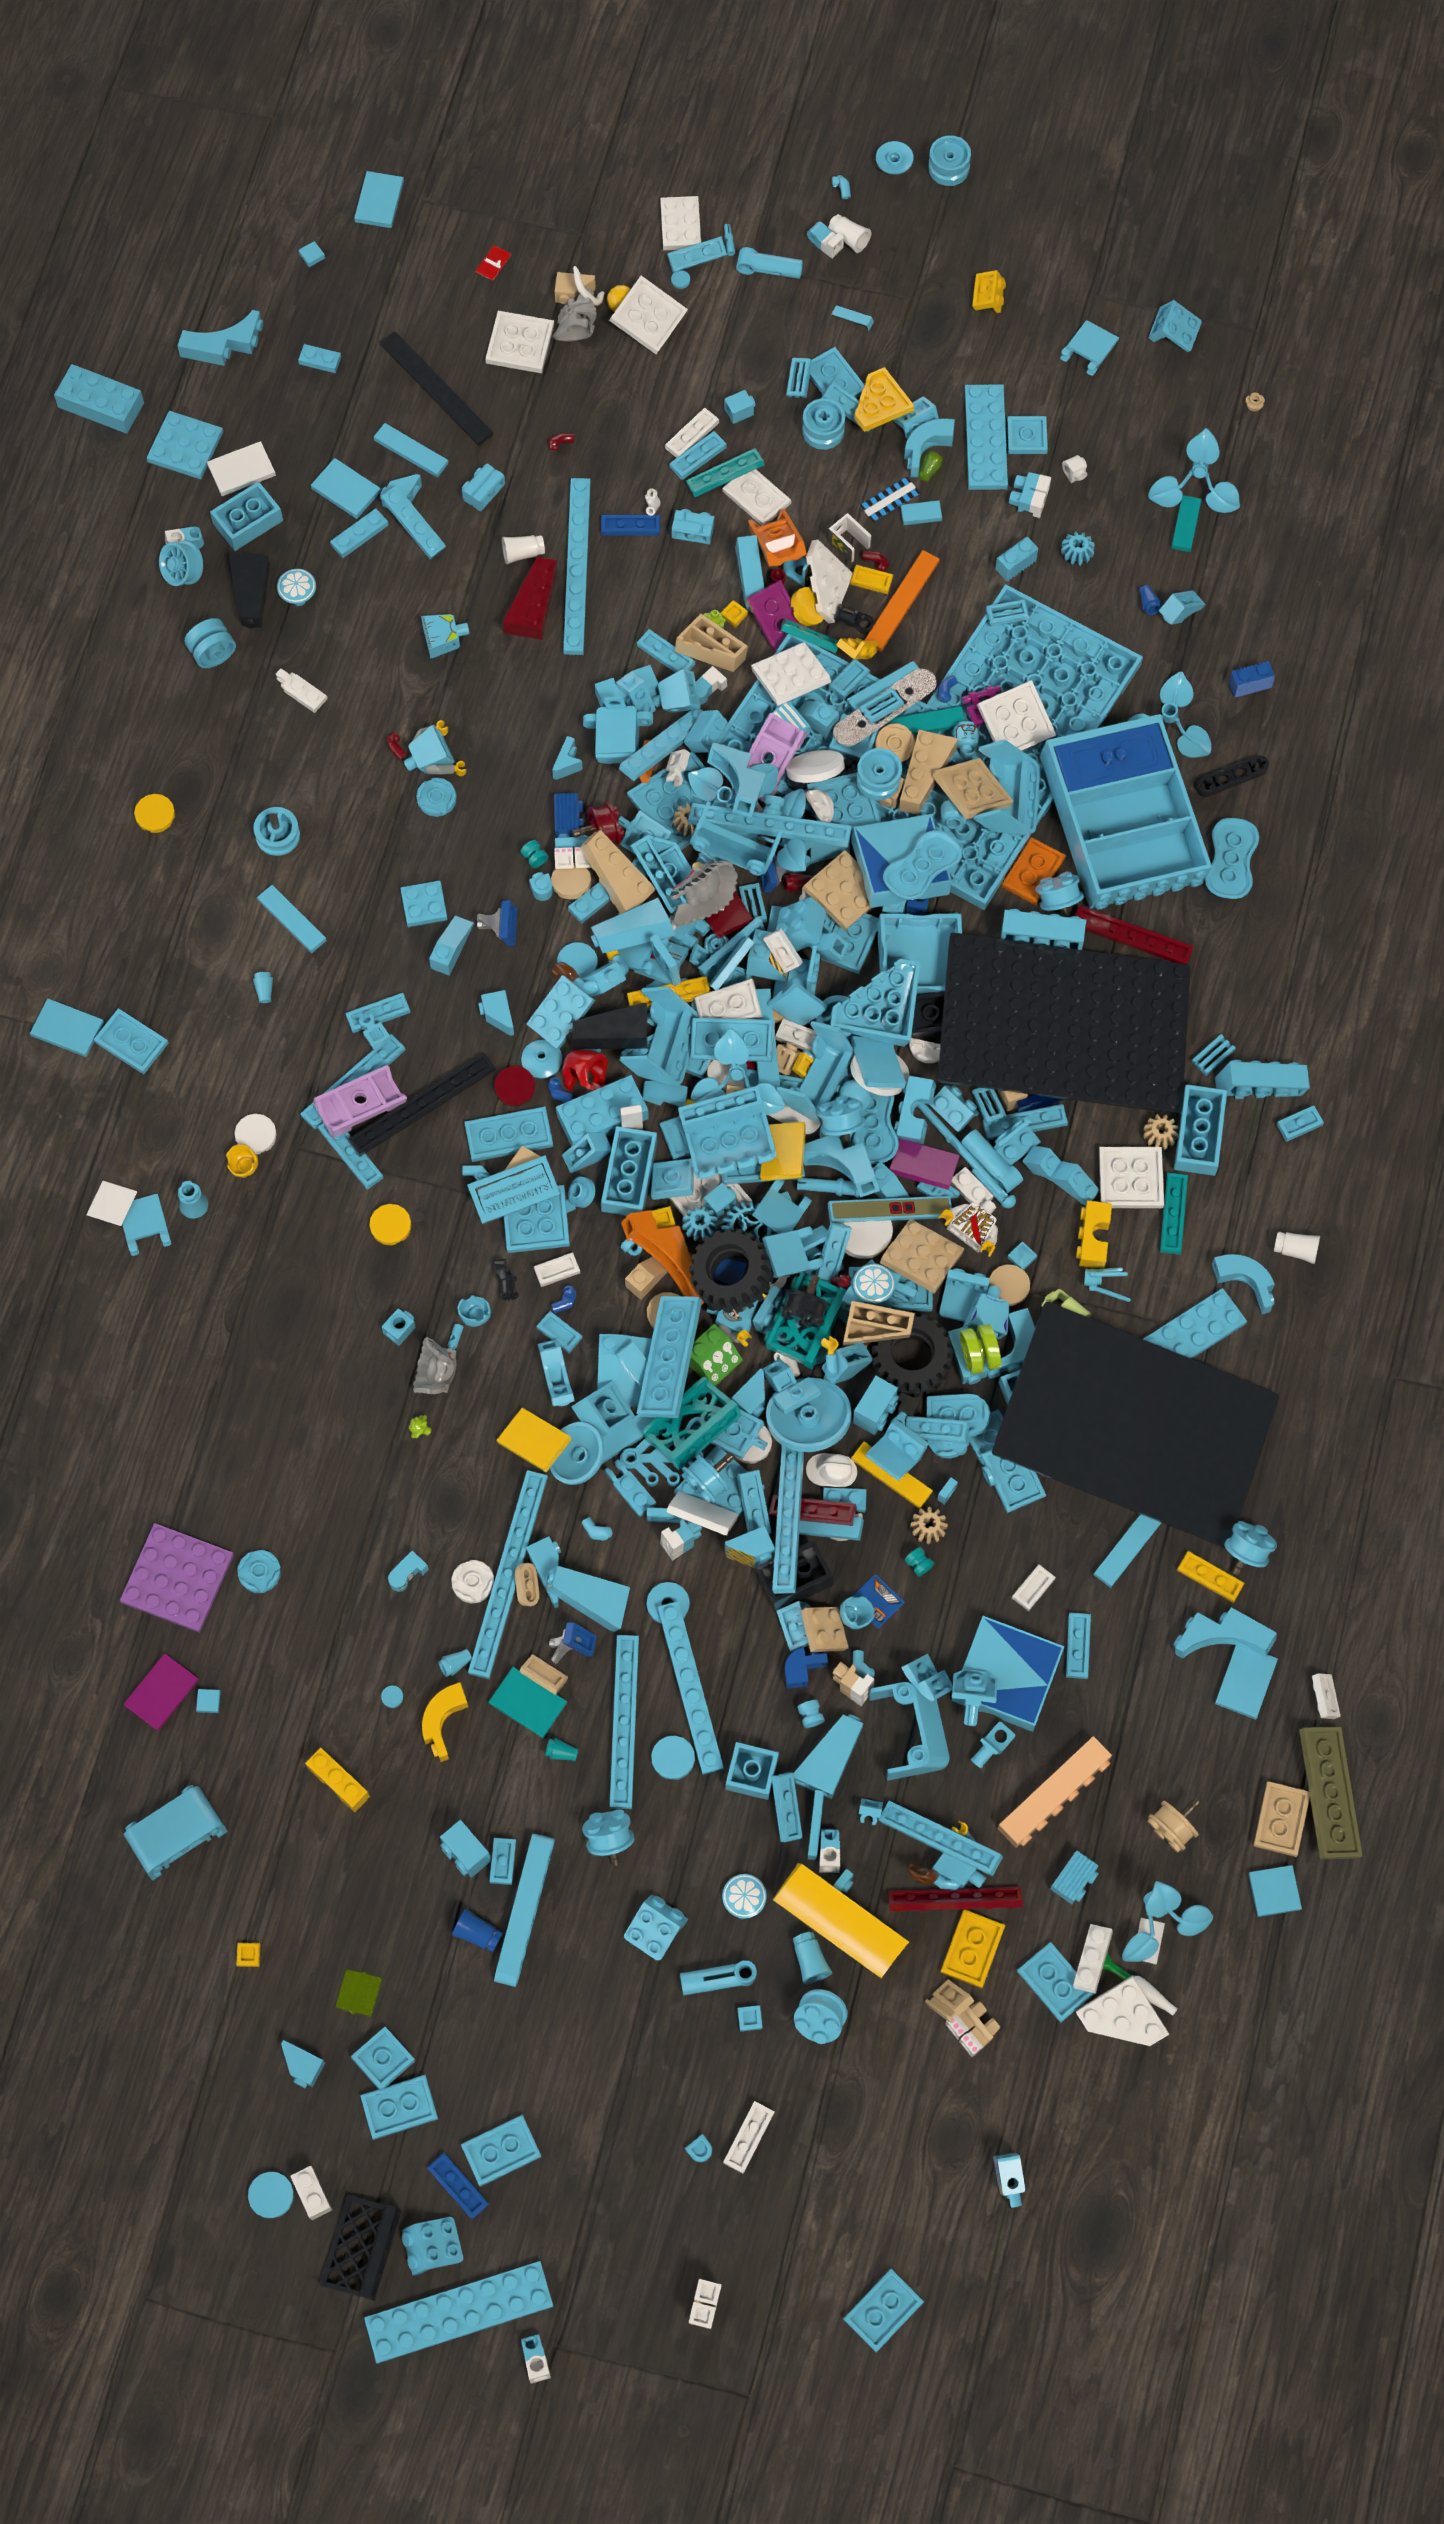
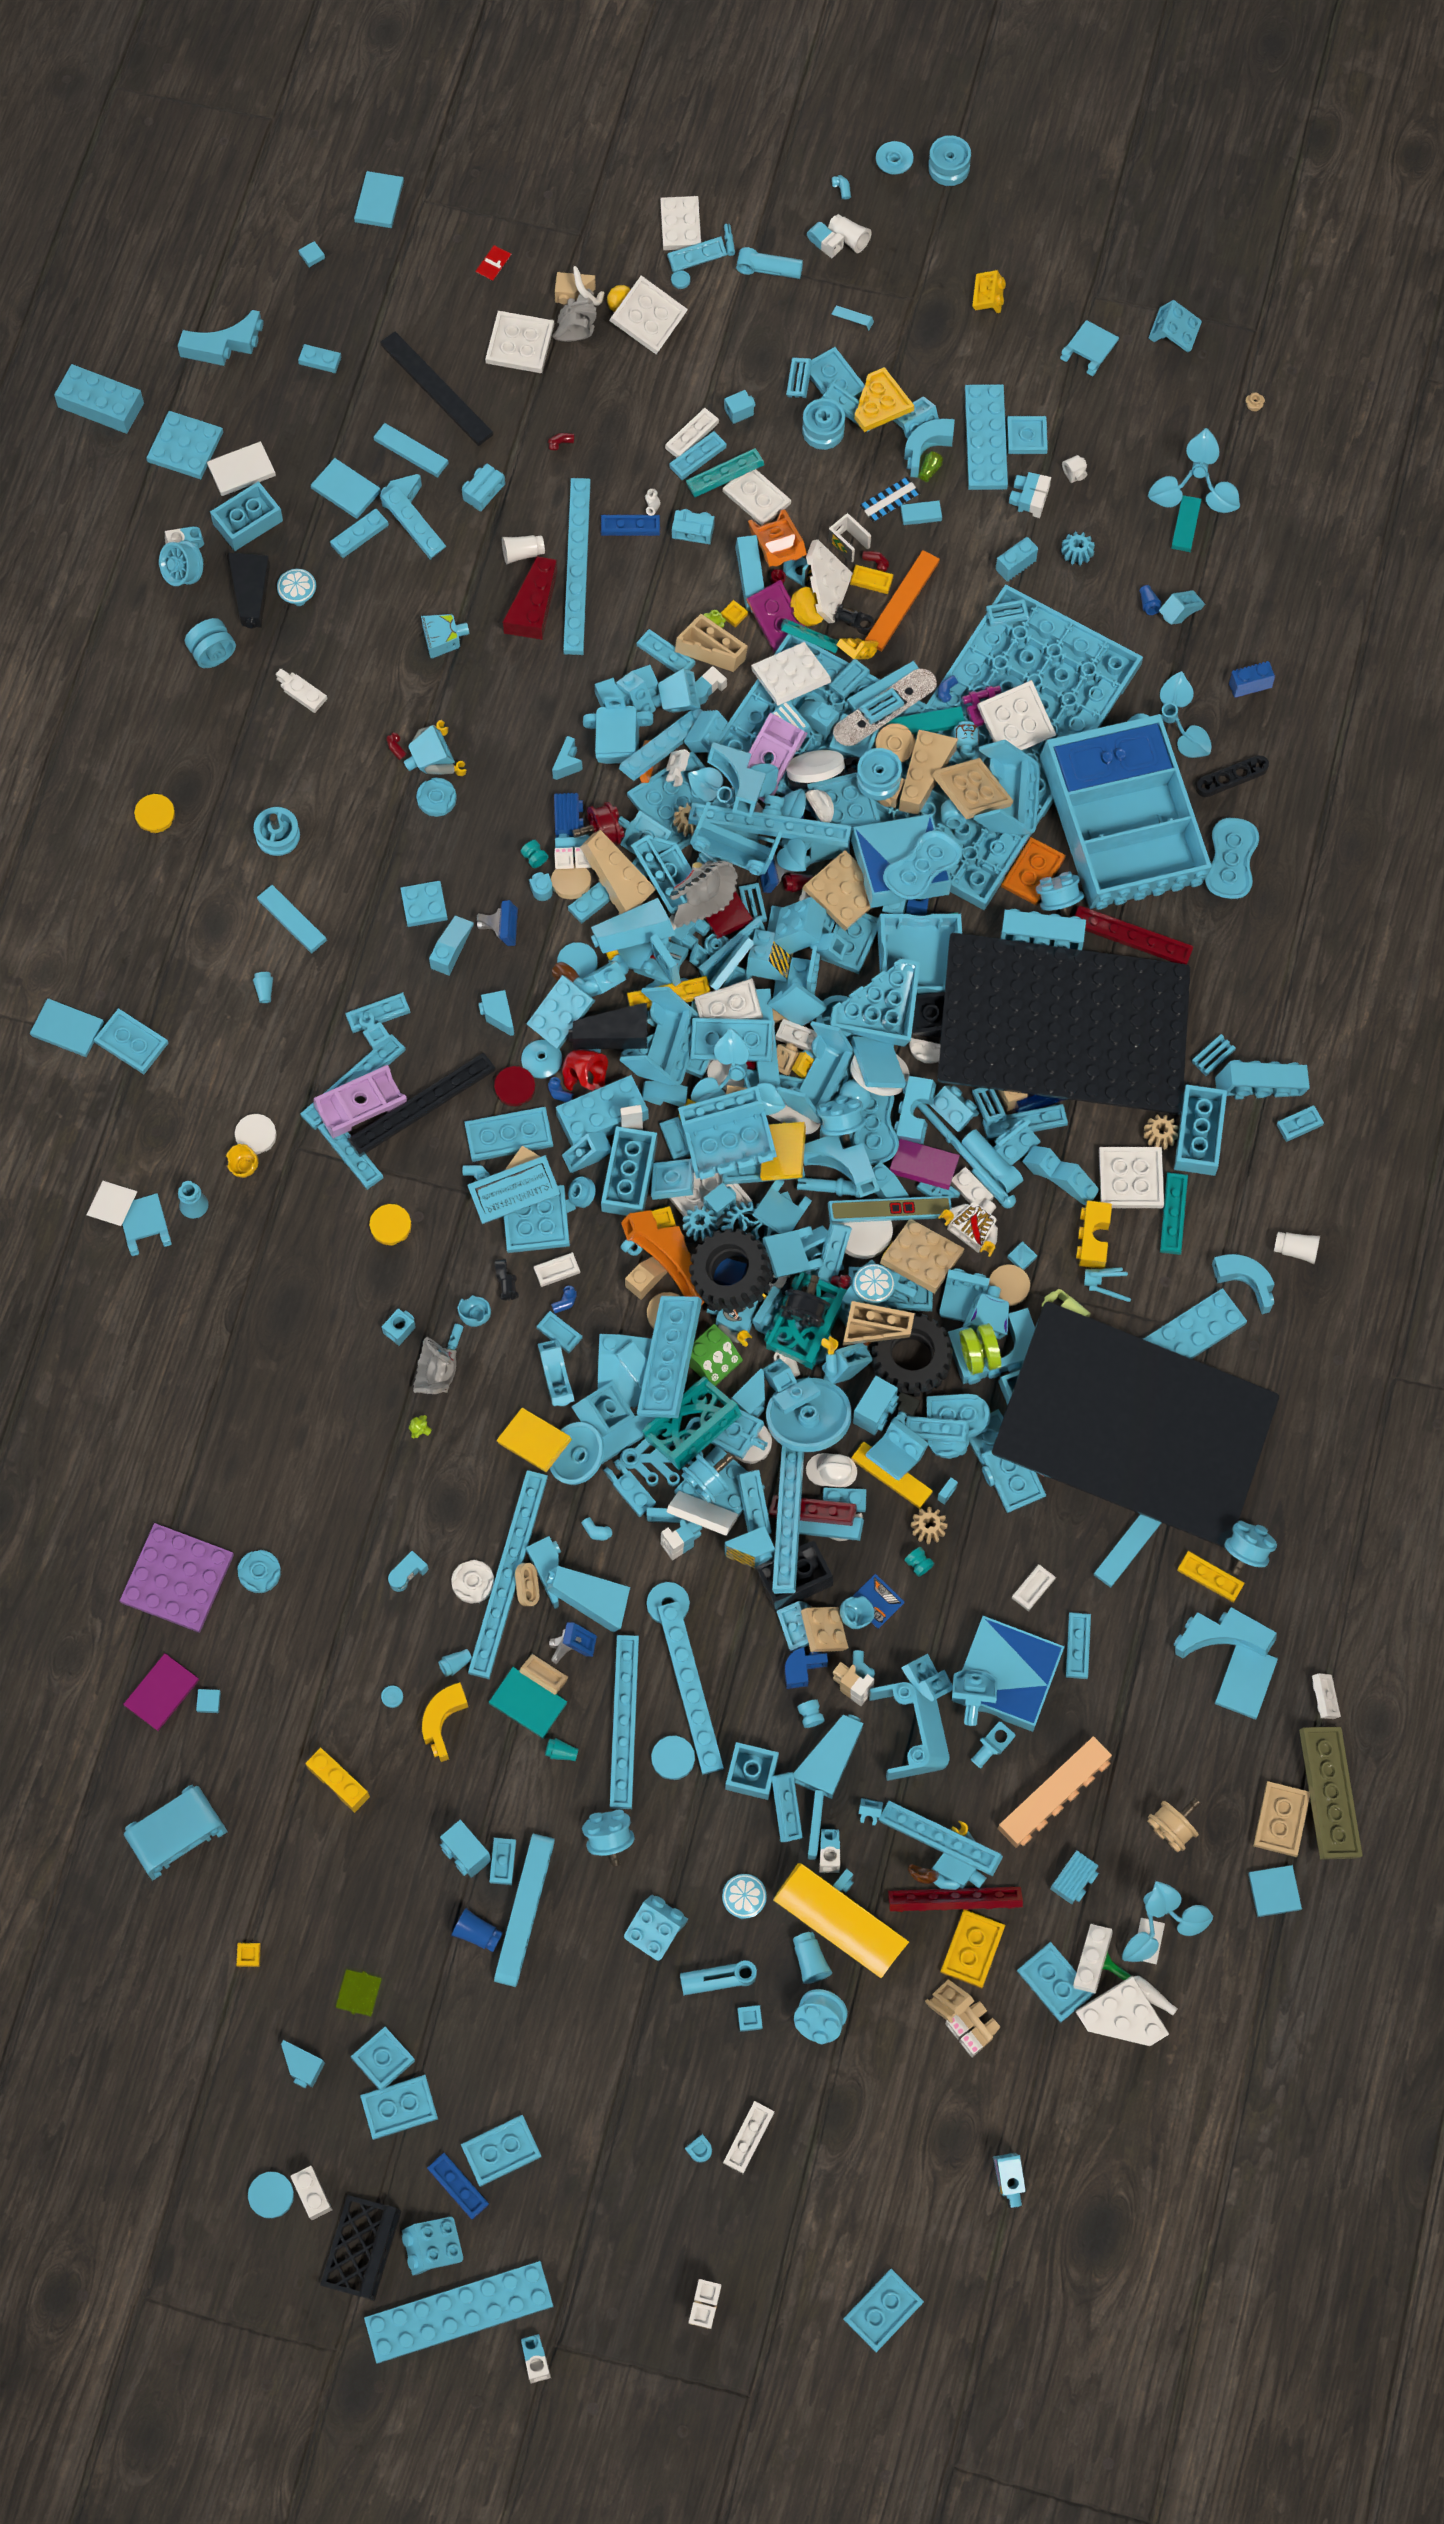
(783, 950): white plate -> none

